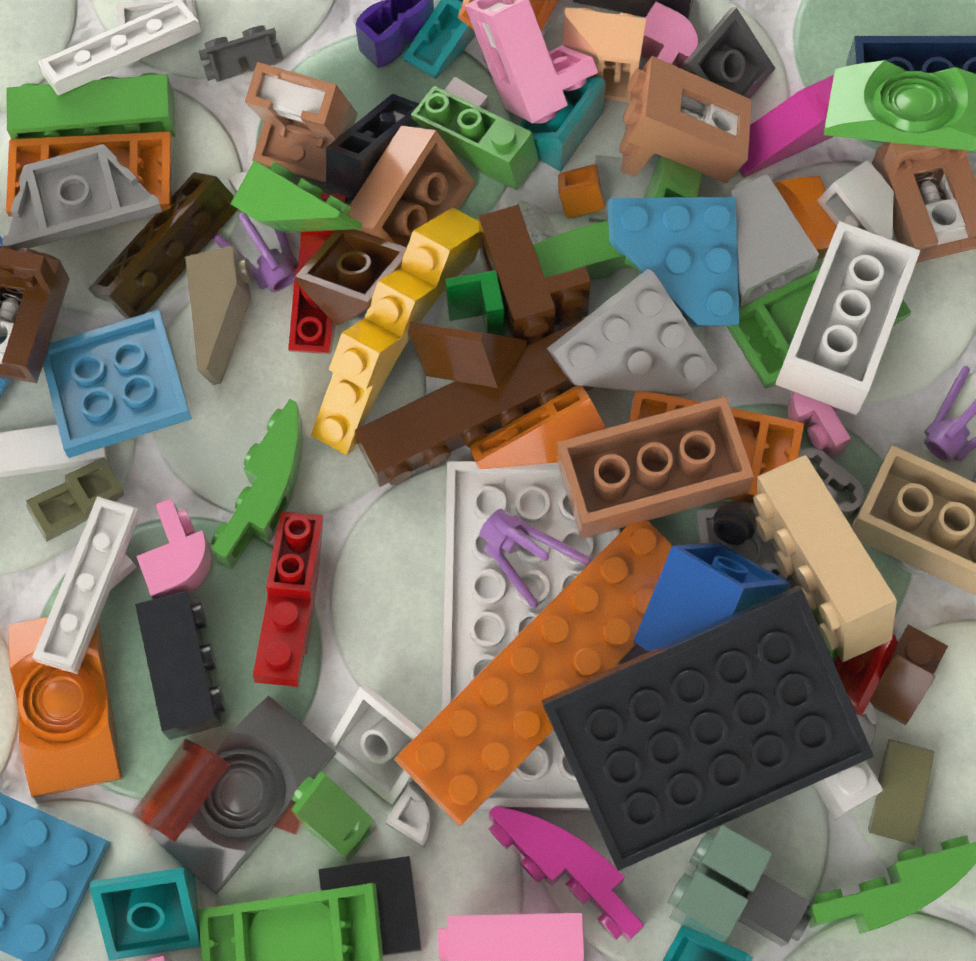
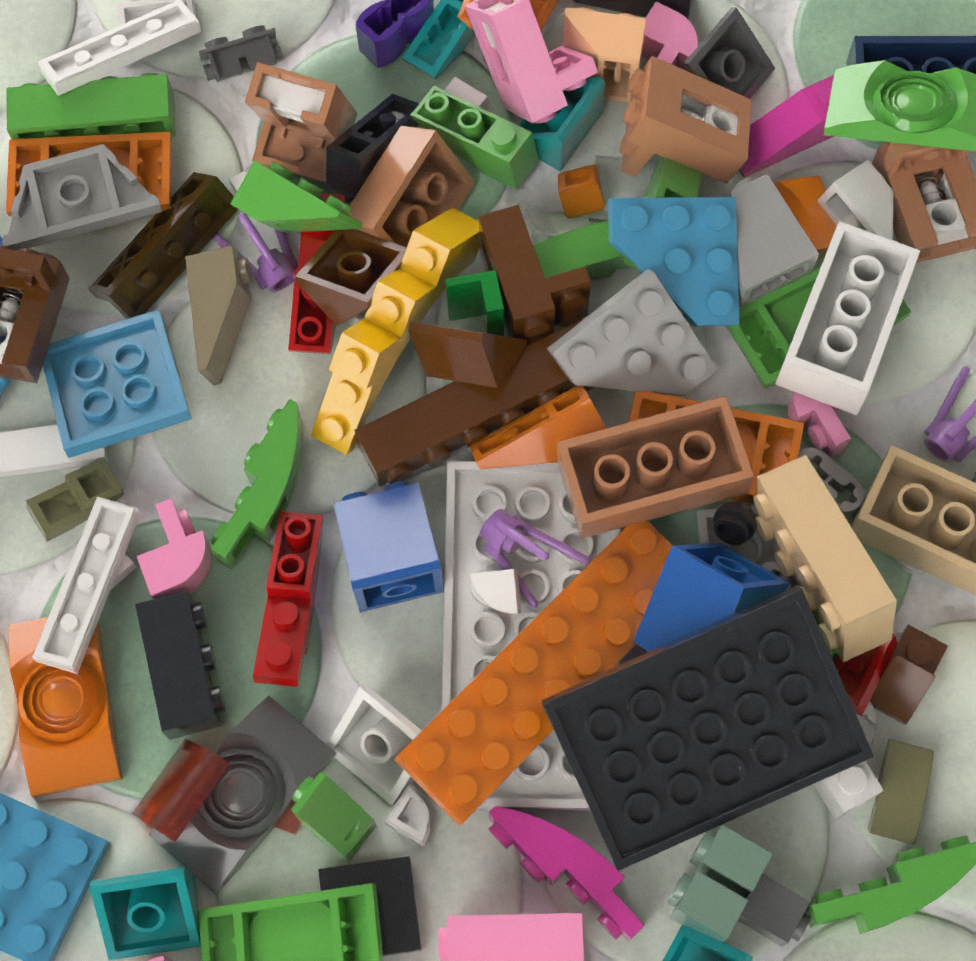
(388, 546): none -> slope
(499, 589): none -> white tile

